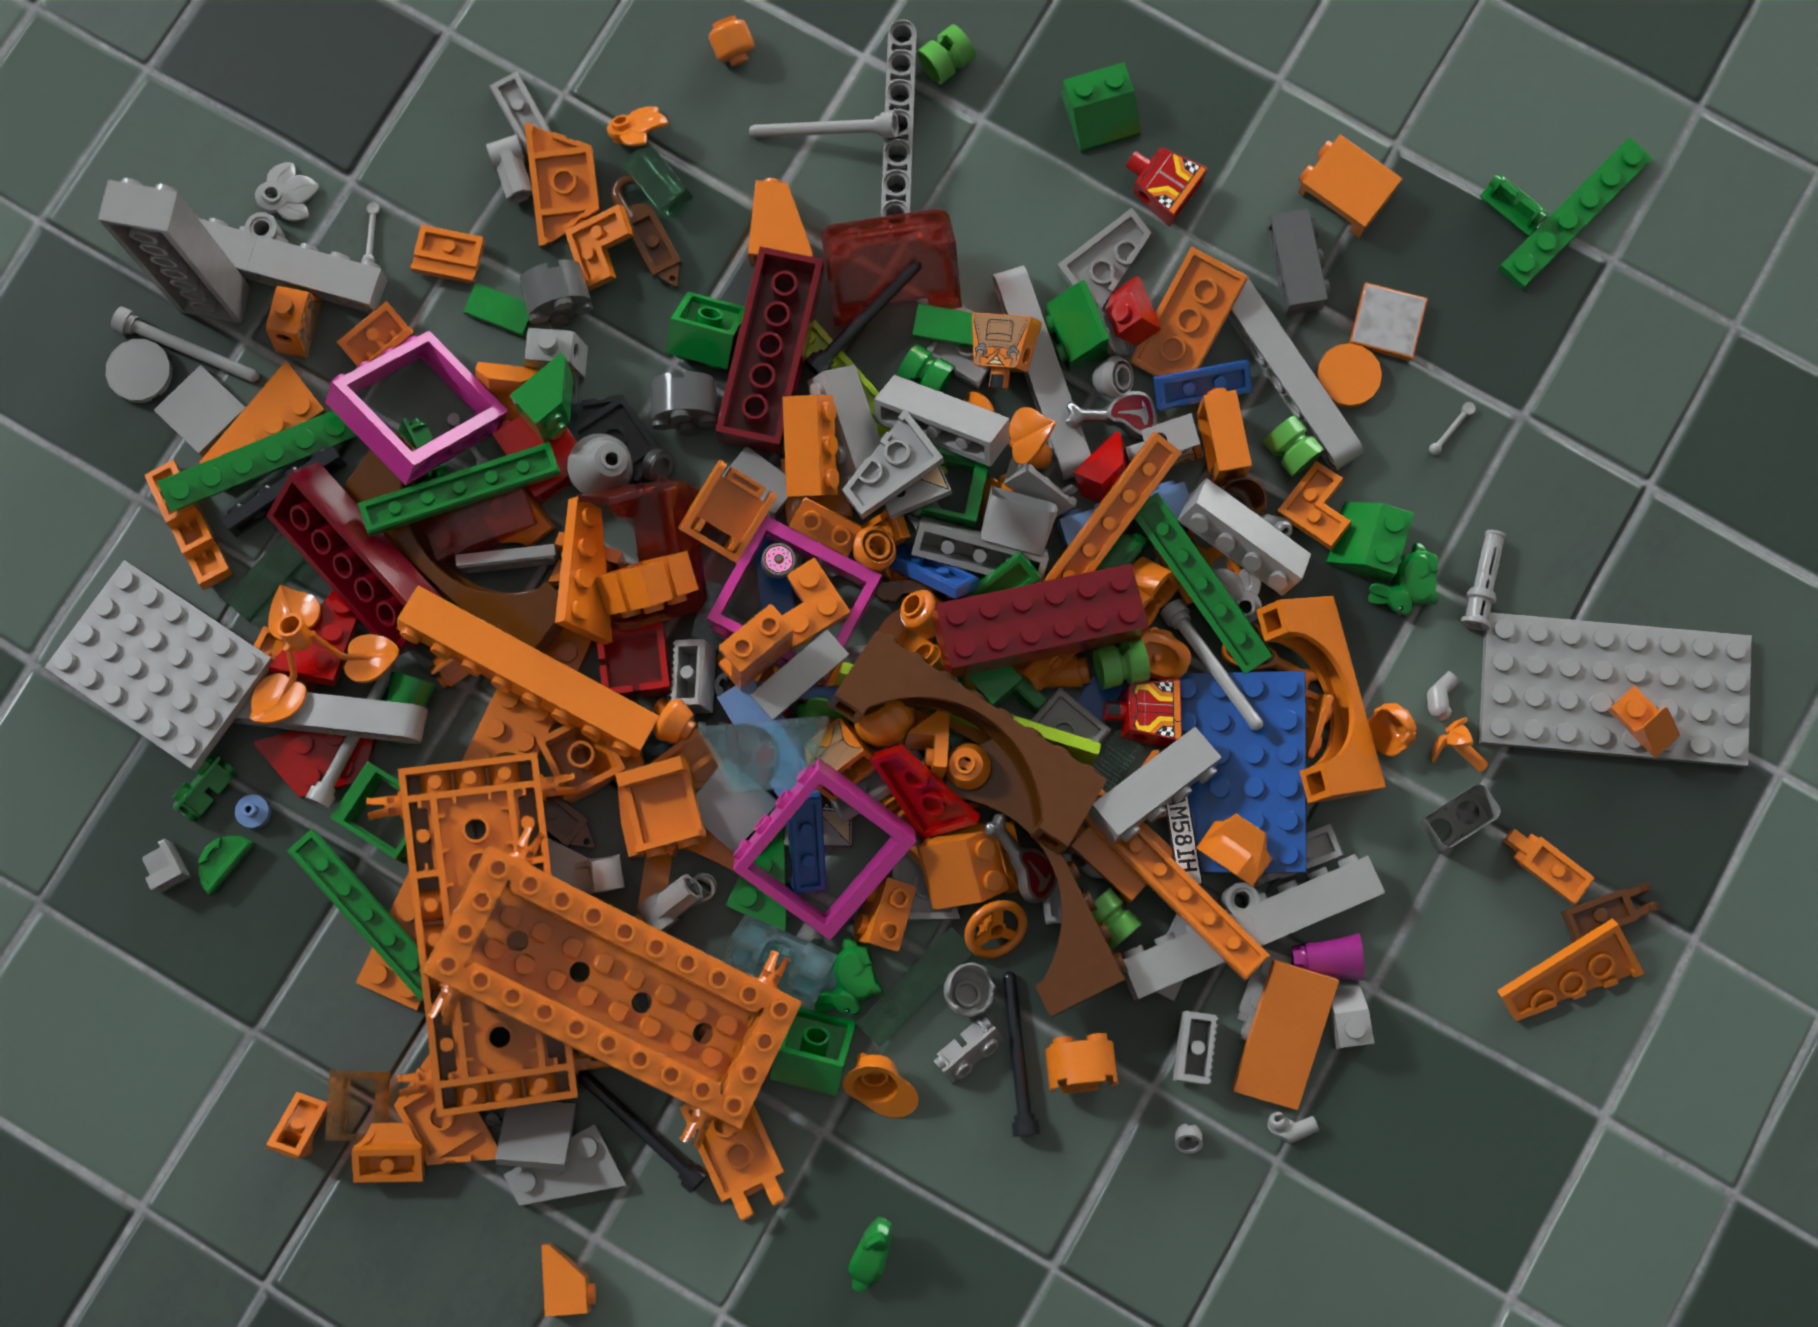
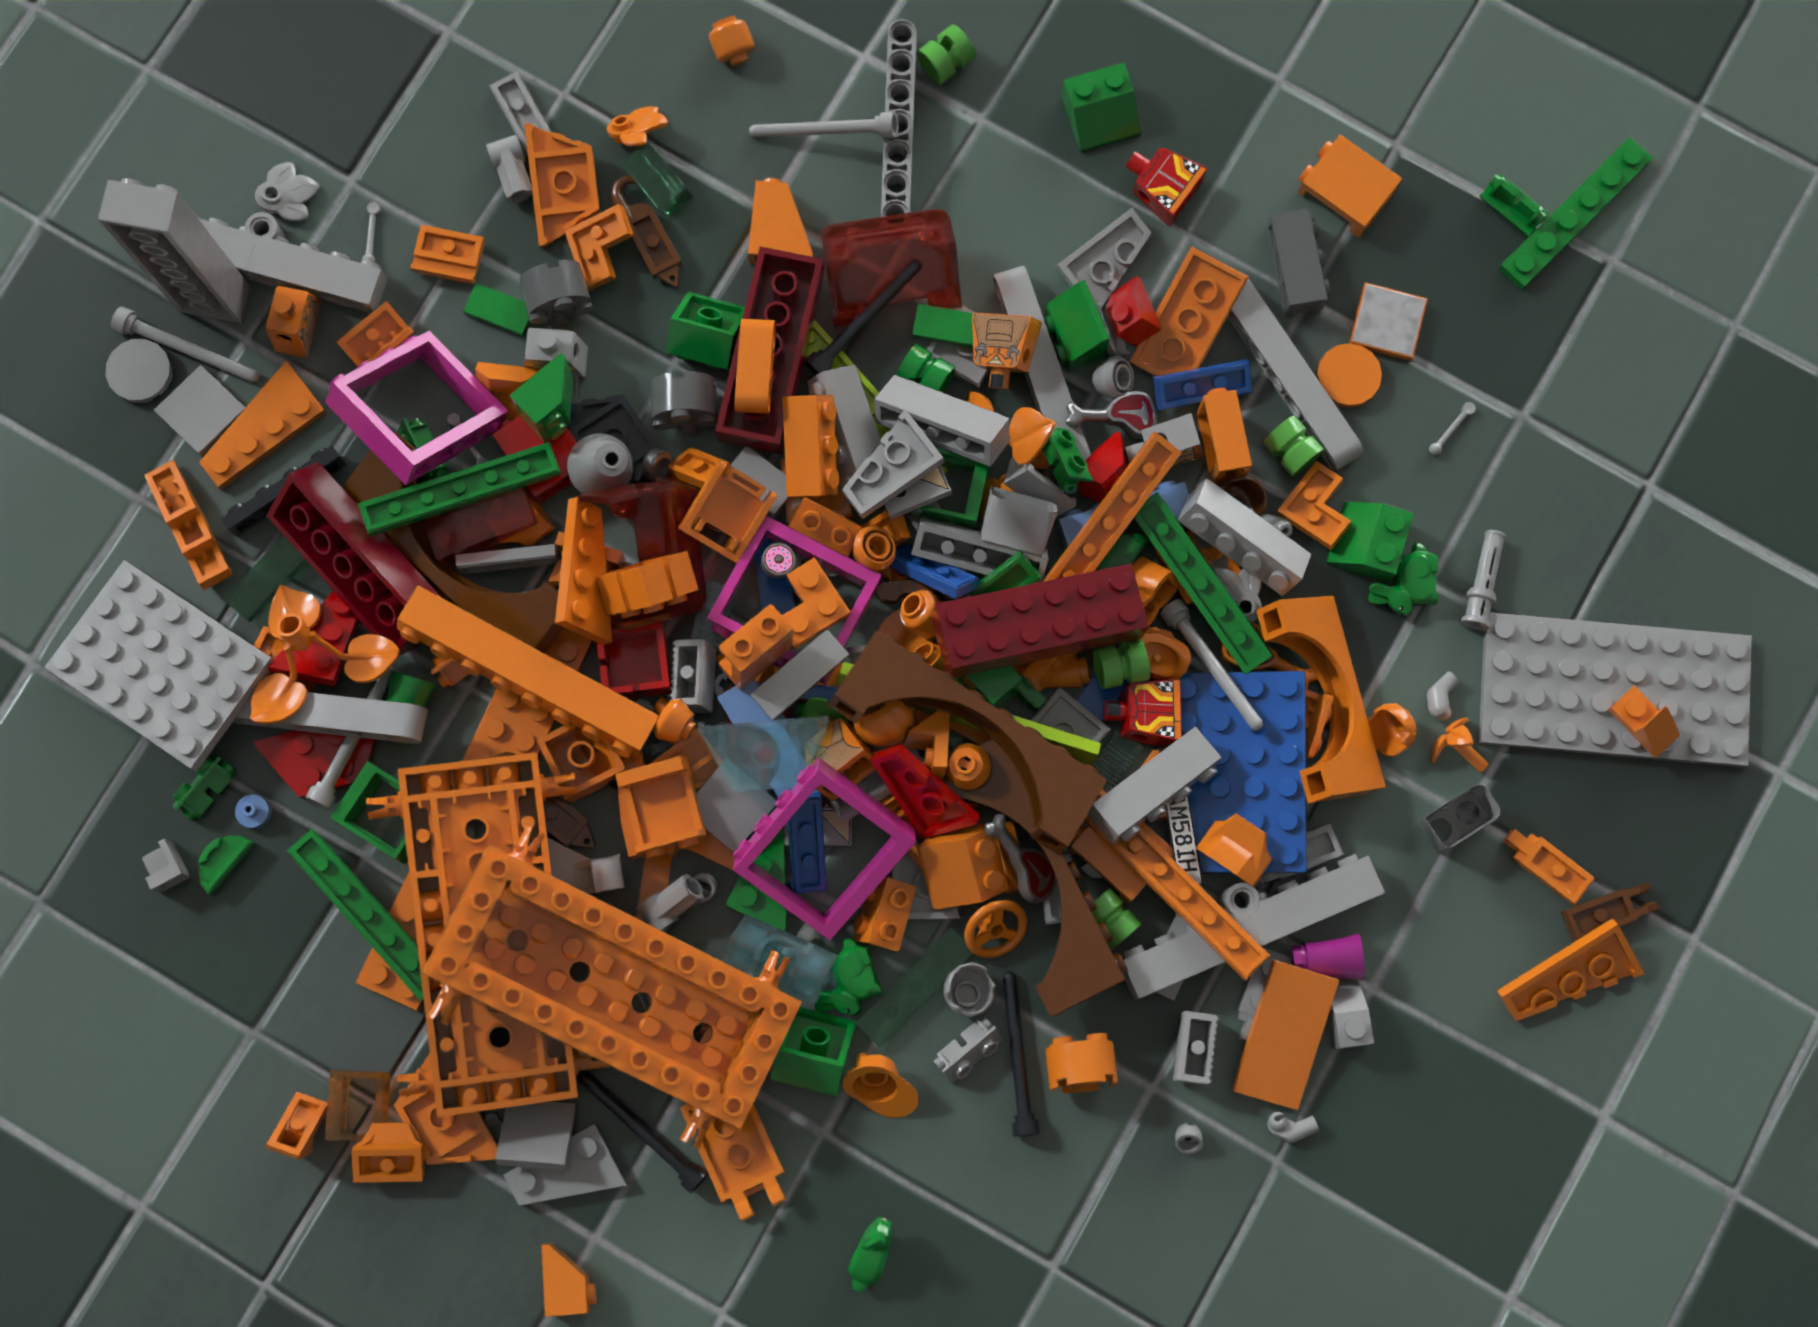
(254, 460): green plate -> none
(694, 467): none -> orange plate
(755, 366): none -> orange beam
(1072, 466): none -> green hinge

